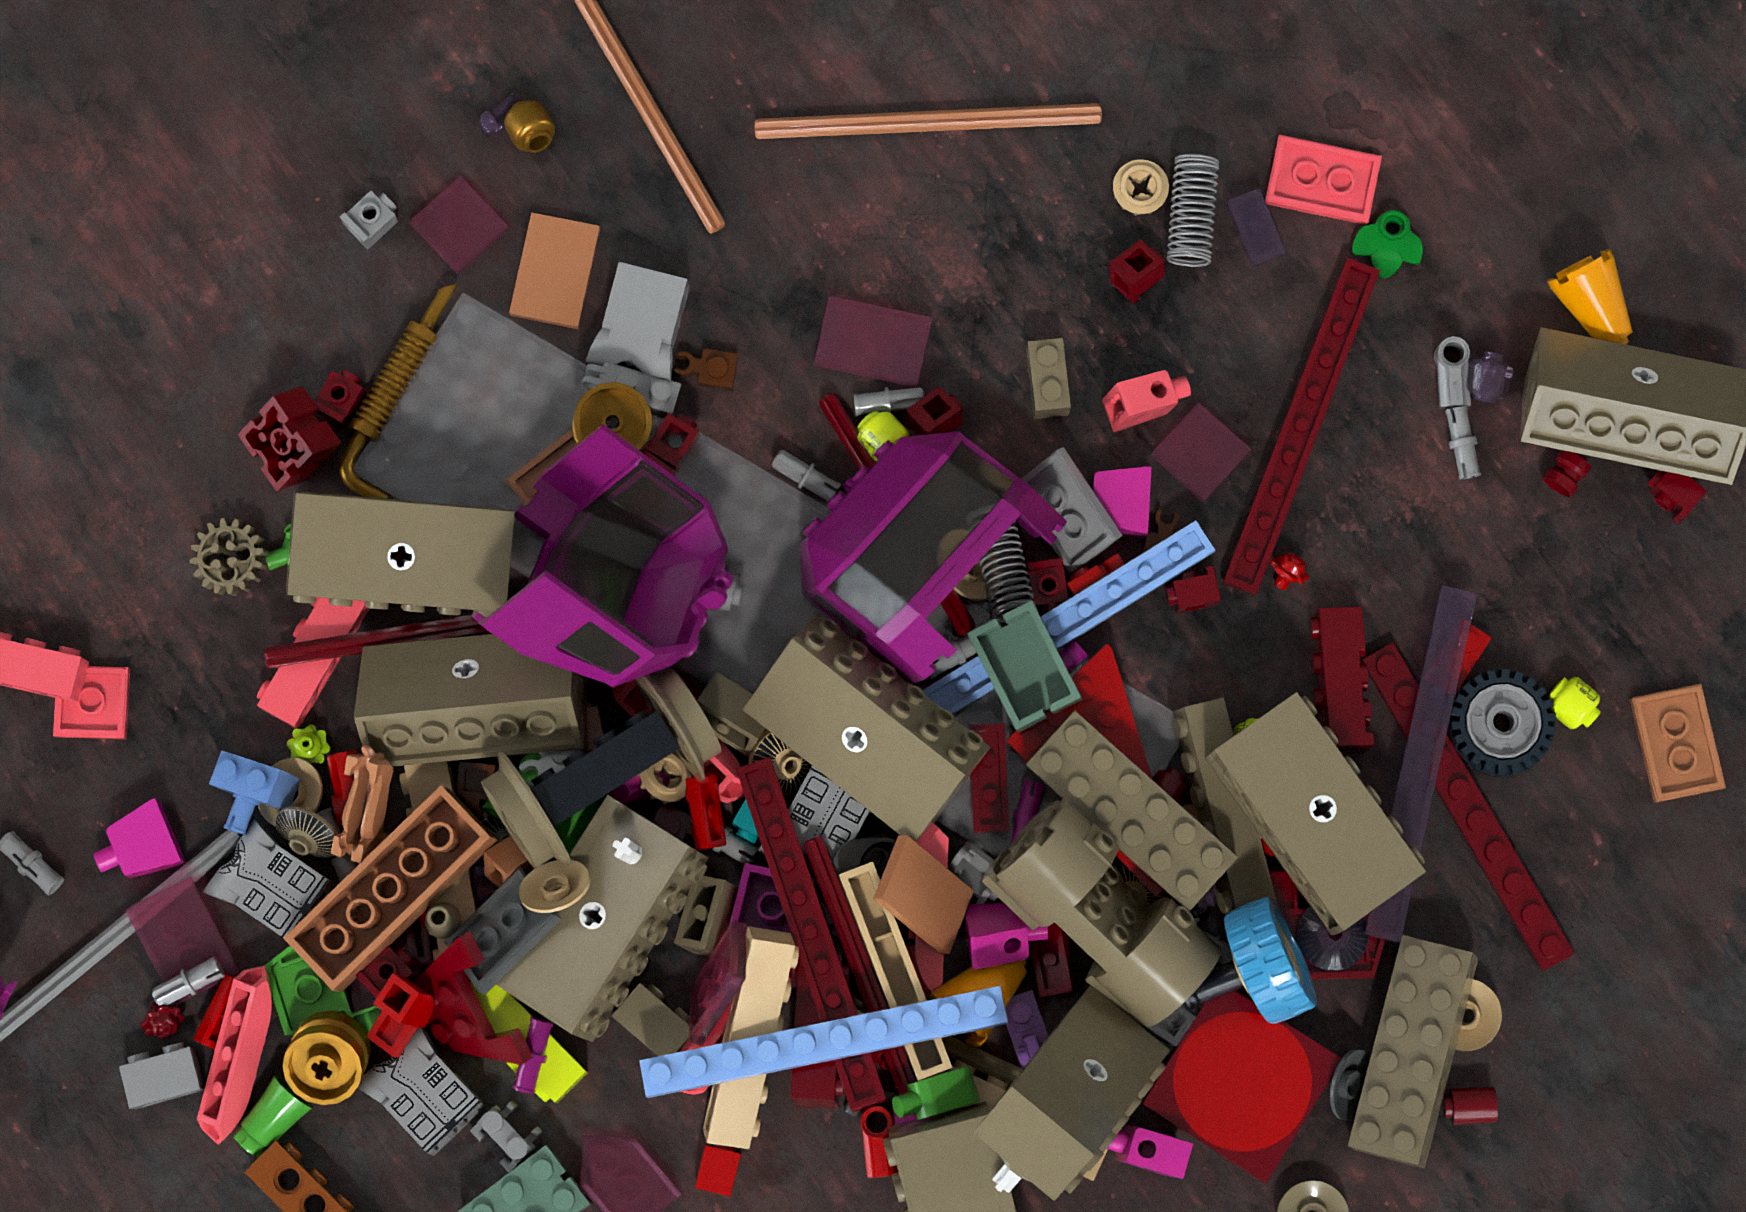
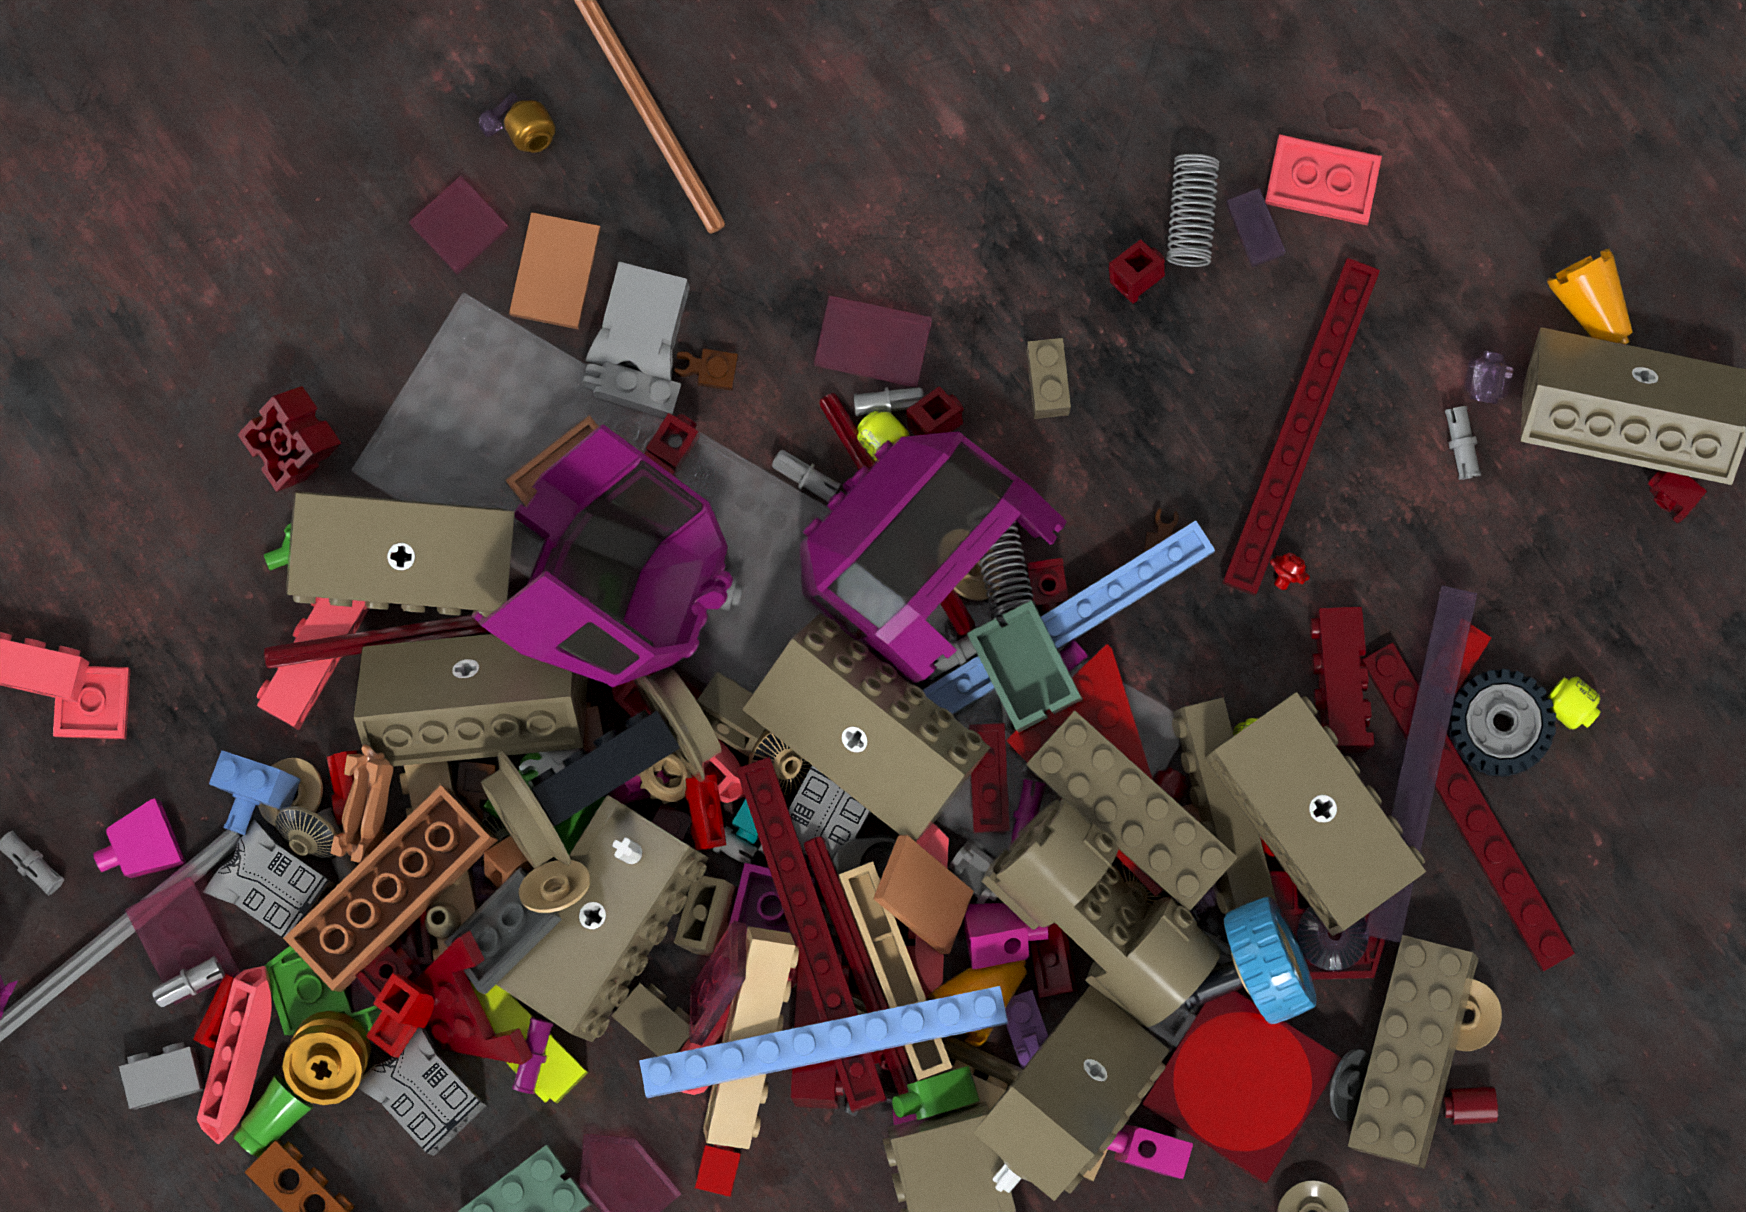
(162, 1020): dark red plant -> none
(216, 573): dark tan gear -> none
(309, 744): lime plant -> none
(340, 410): dark red brick -> none
(370, 230): light grey brick -> none
(388, 390): pearl gold piece -> none
(505, 1135): light grey piece -> none
(616, 402): pearl gold wheel -> none
(874, 1151): red piece -> none
(928, 121): nougat axle -> none
(1084, 577): red plate -> none
(1088, 524): light grey tile -> none
(1125, 498): dark pink torso -> none
(1138, 171): tan gear -> none
(1143, 399): coral torso -> none
(1193, 591): dark red brick -> none
(1200, 452): clear pink tile -> none
(1388, 249): green plate -> none
(1452, 376): light grey piece -> none
(1566, 473): dark red wheel -> none
(1677, 743): nougat tile -> none

